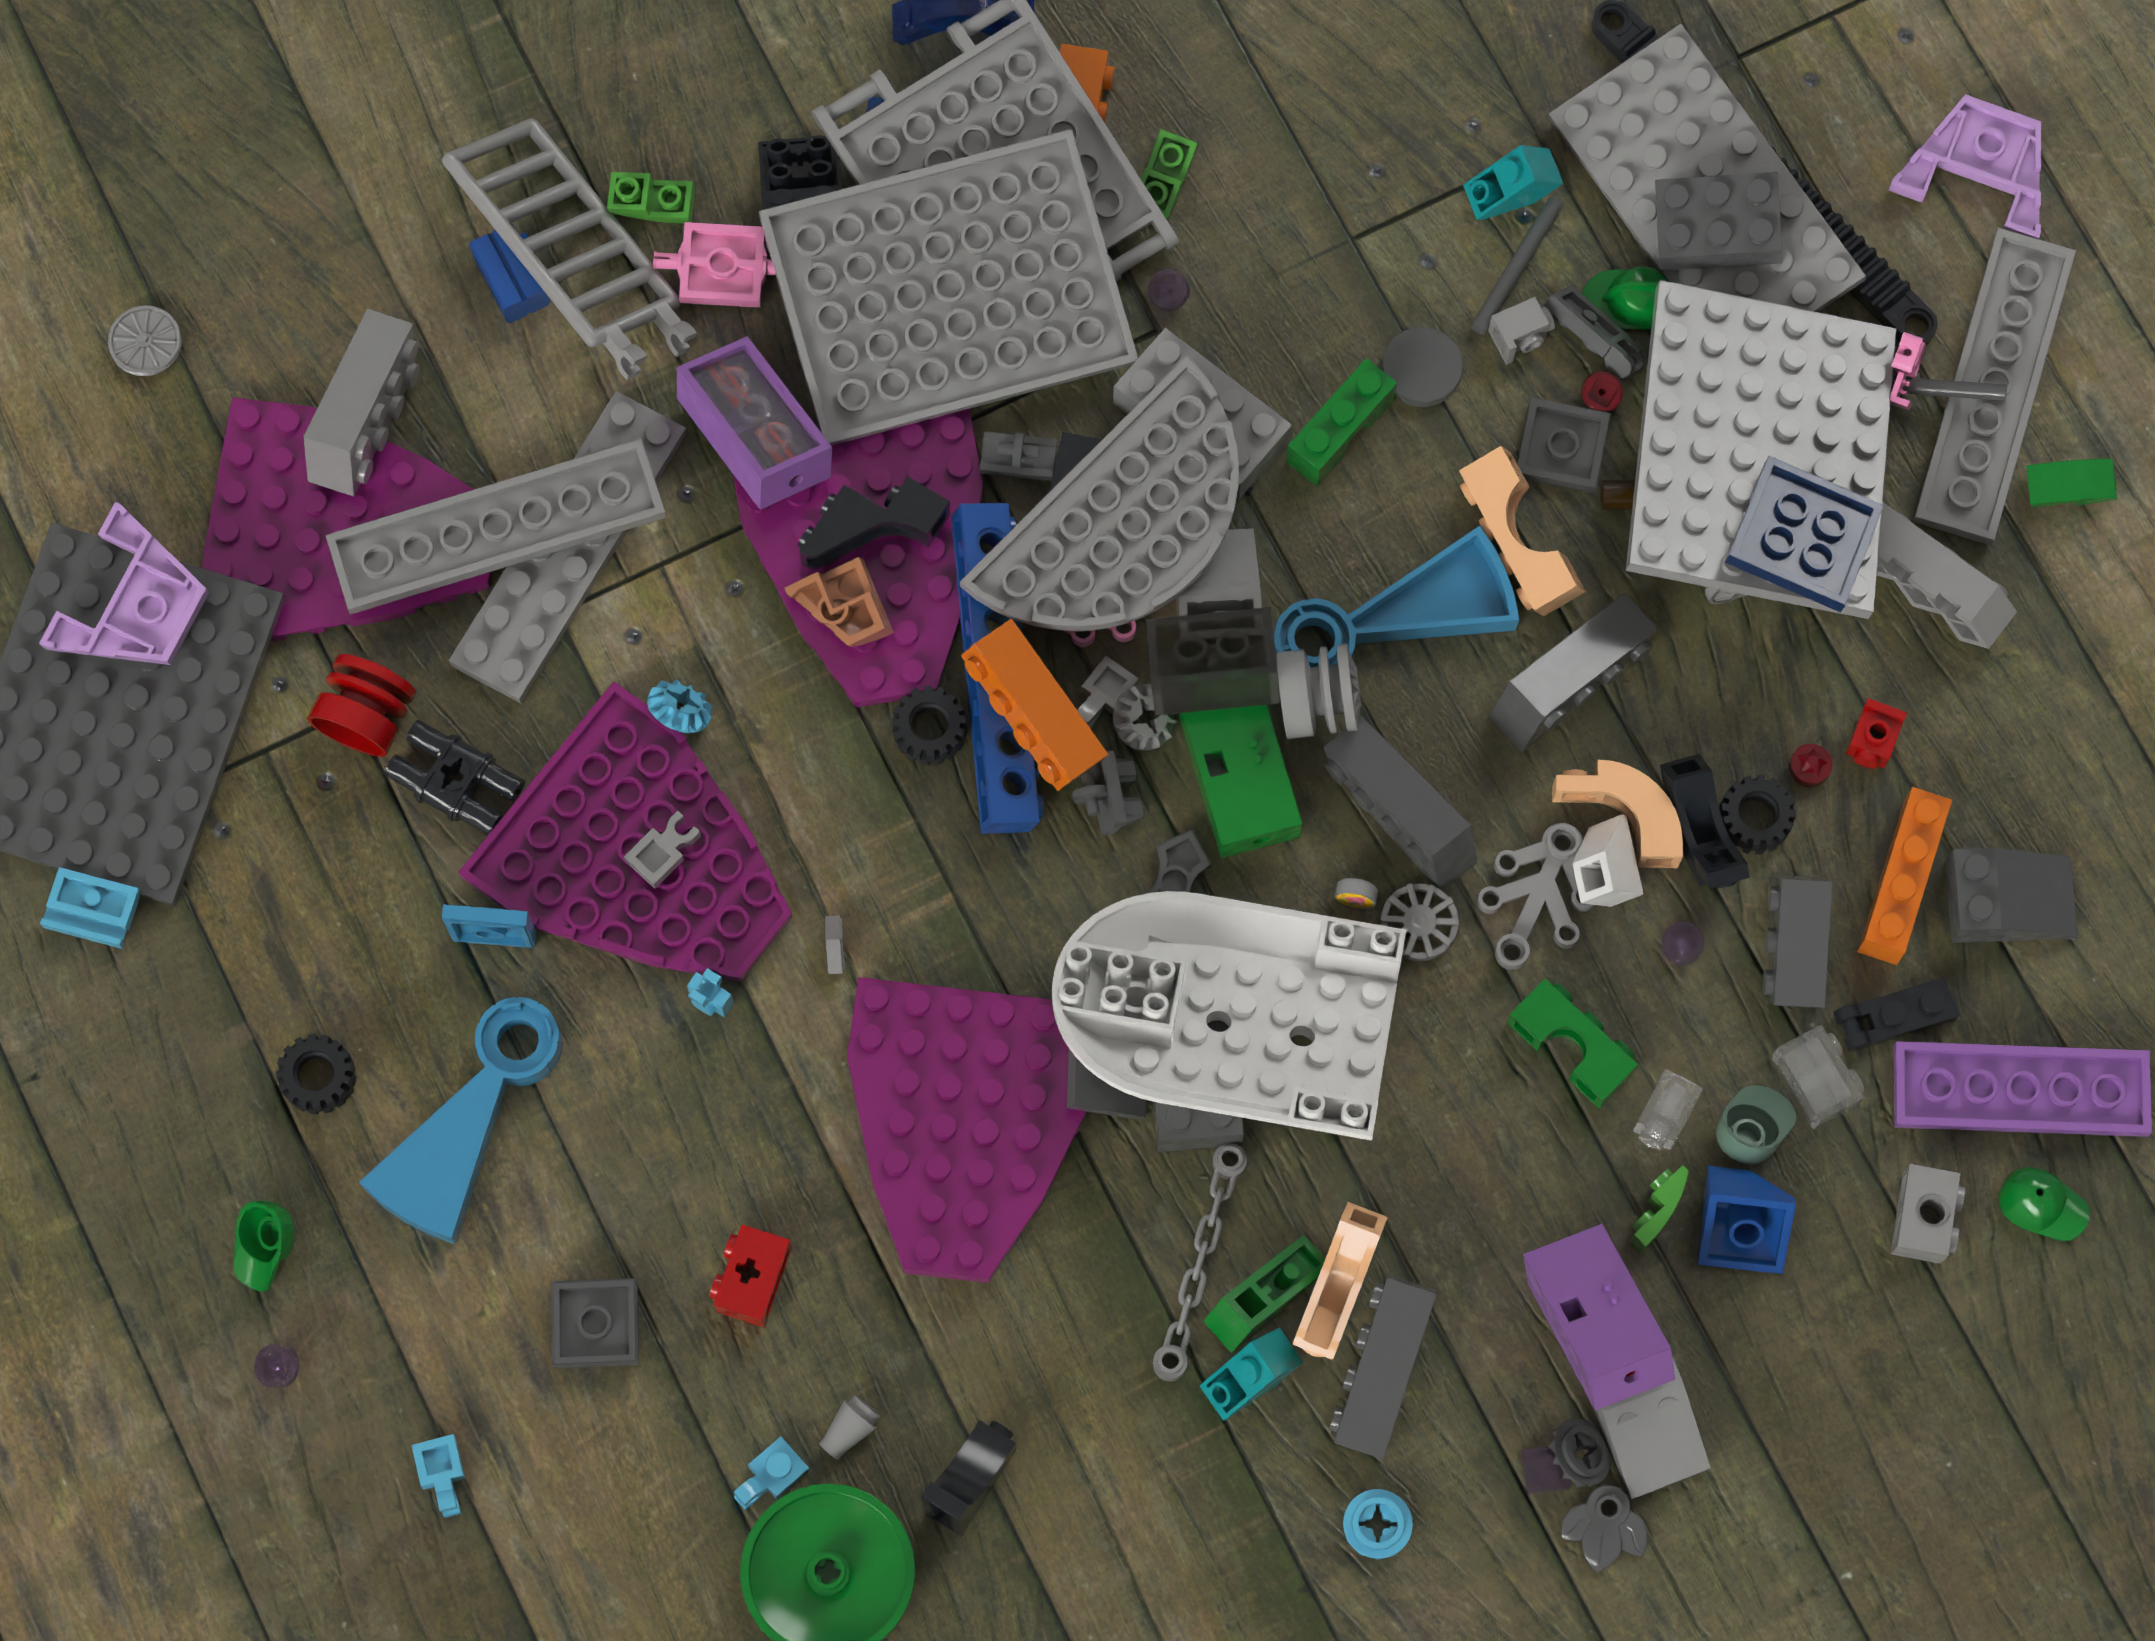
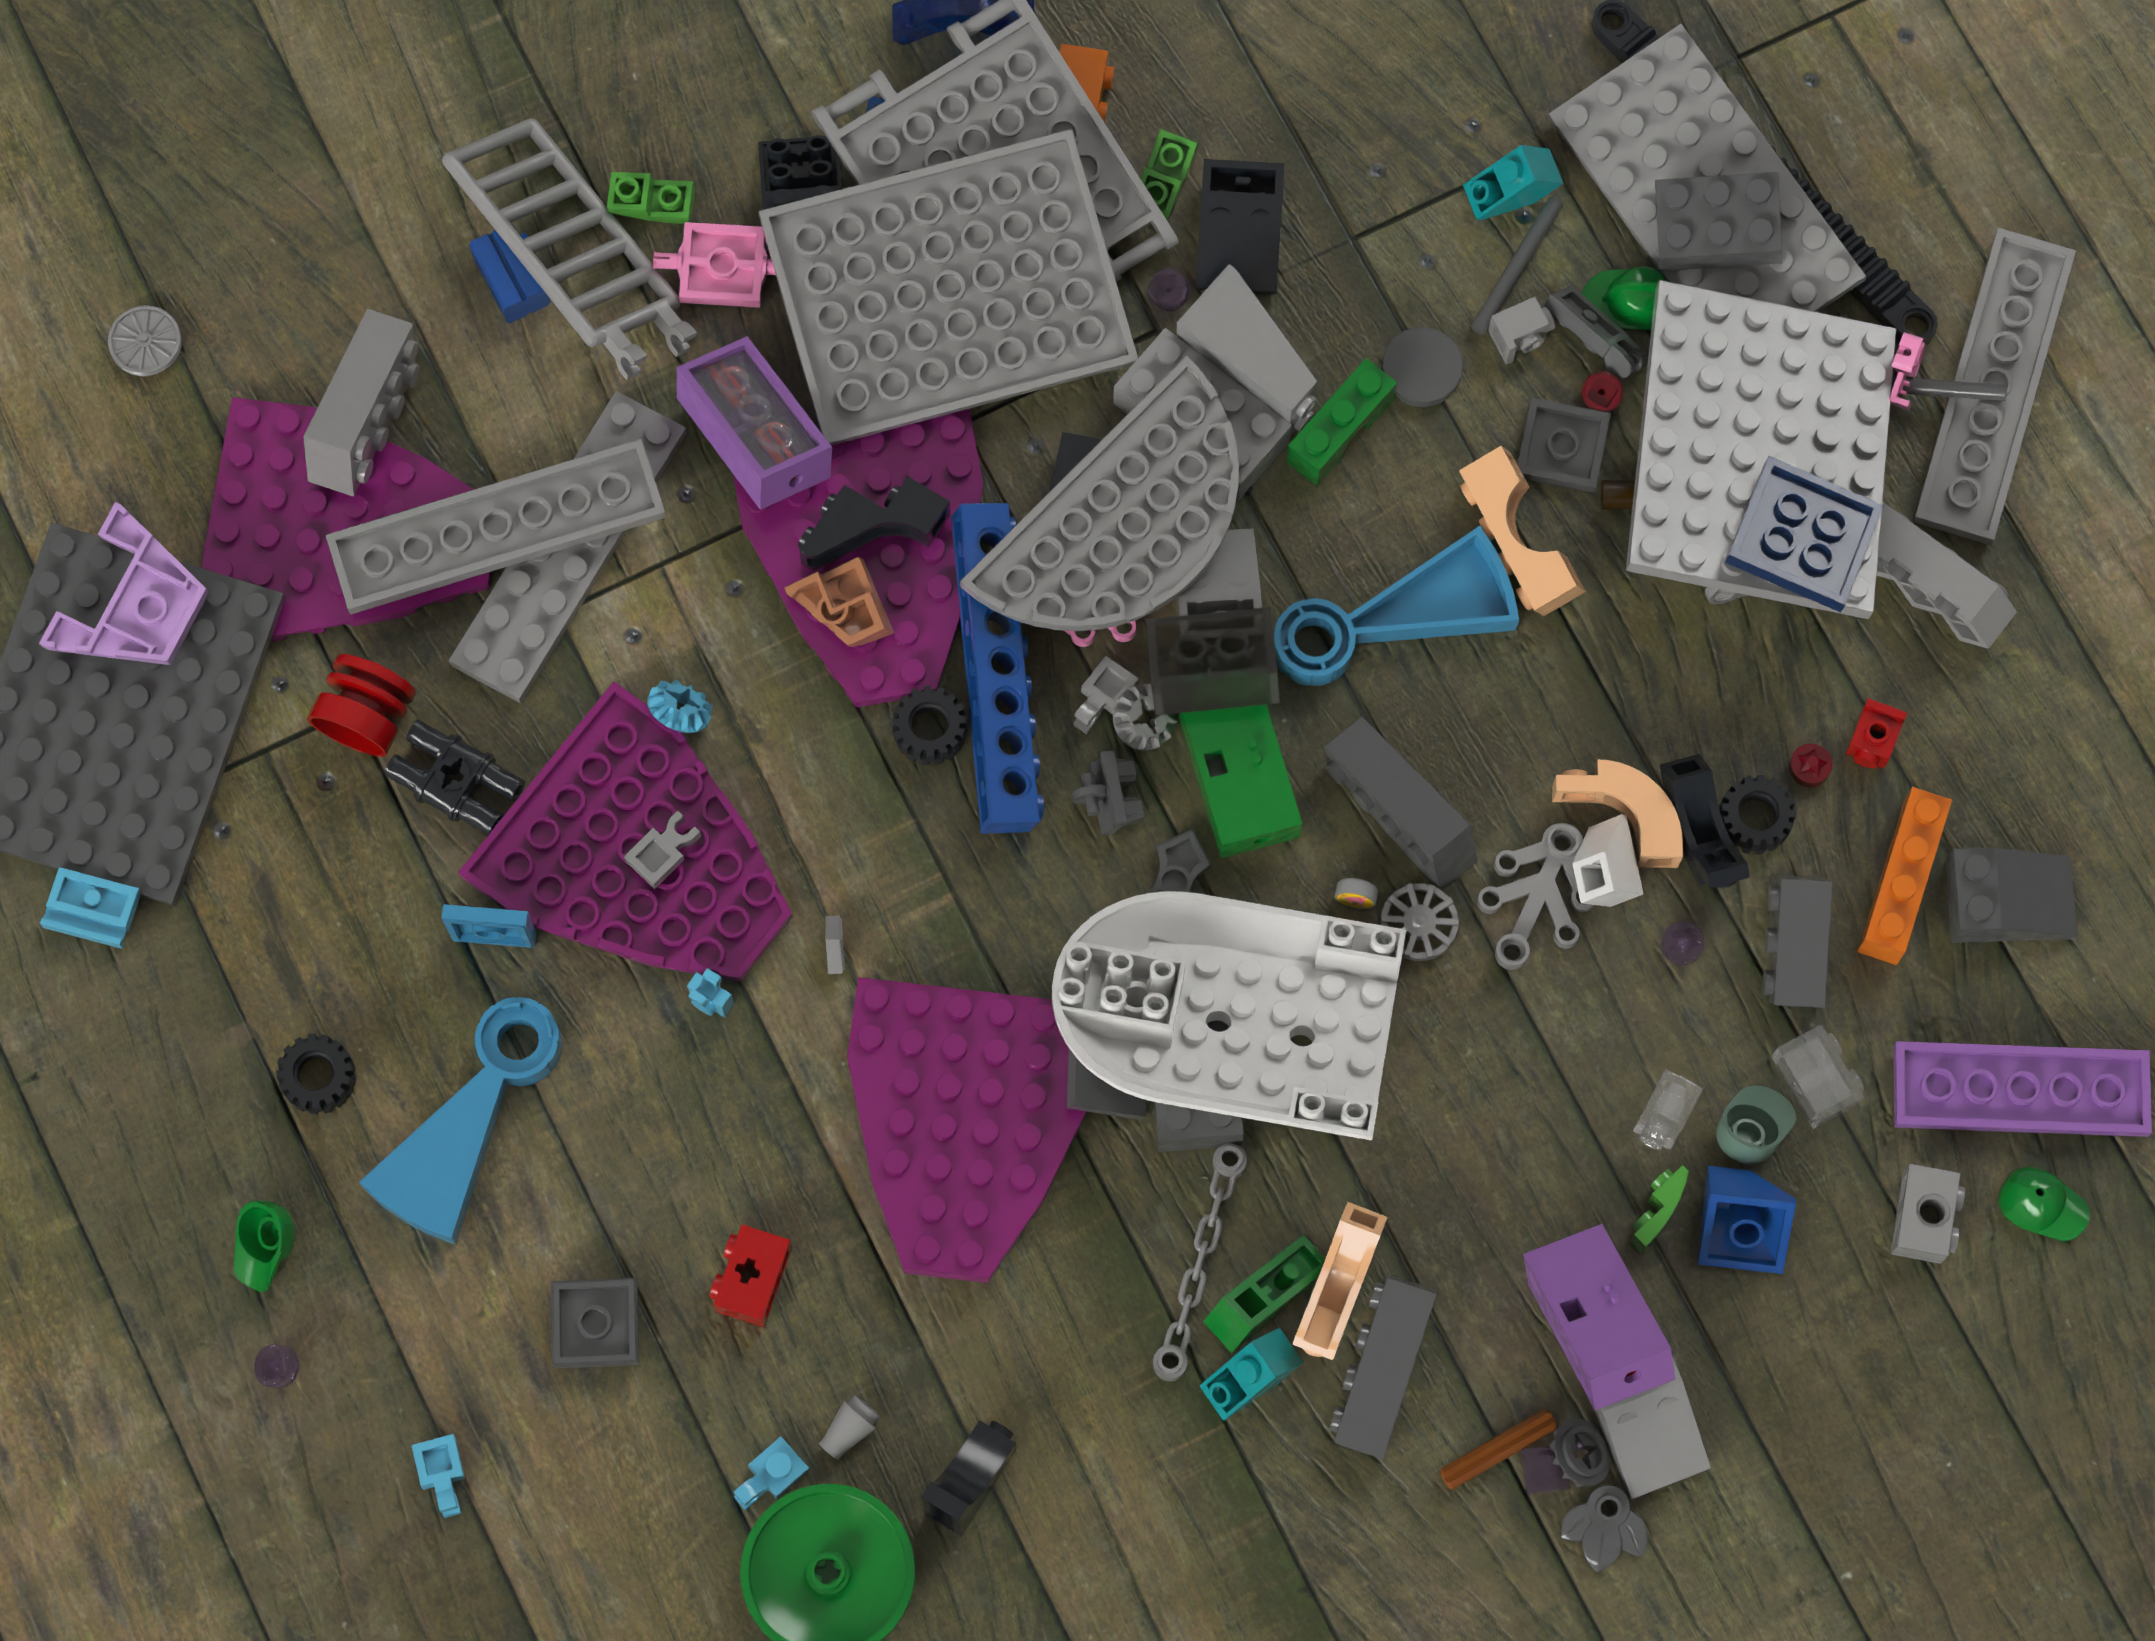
(1018, 456): dark grey hips -> none
(1033, 705): orange brick -> none
(1240, 222): none -> black slope
(1246, 344): none -> light grey slope
(1317, 691): light grey wheel -> none
(1392, 1510): medium azure gear -> none
(1498, 1449): none -> dark orange axle
(1549, 1015): green arch -> none
(1572, 672): dark grey wedge -> none
(1897, 1014): black plate -> none
(1987, 147): lavender wing -> none
(2071, 482): green slope -> none

